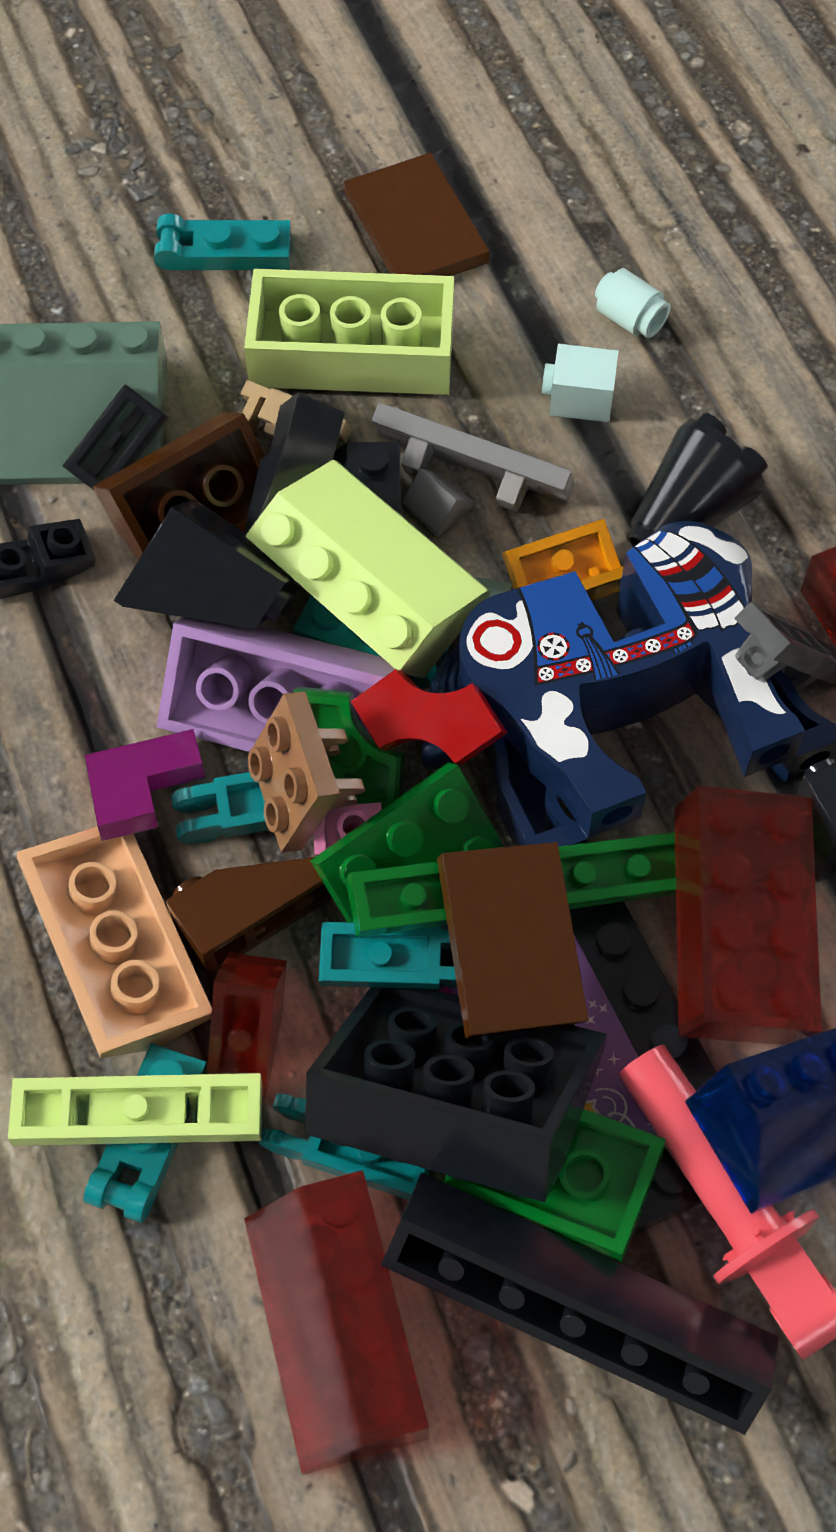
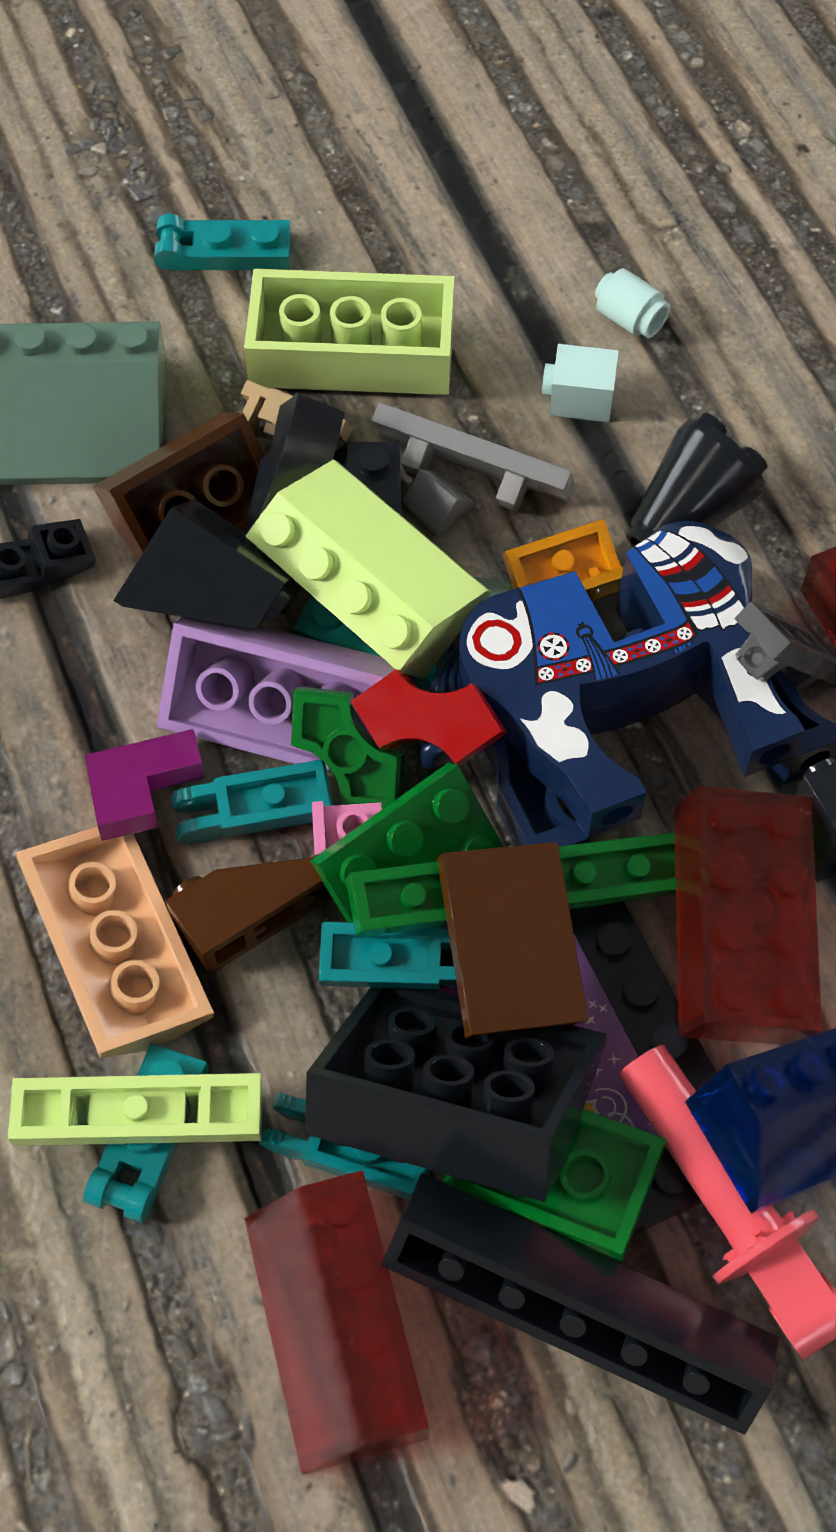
(102, 425): black tile -> none
(246, 1016): clear red slope -> none
(296, 772): medium nougat plate -> none
(416, 219): reddish brown tile -> none

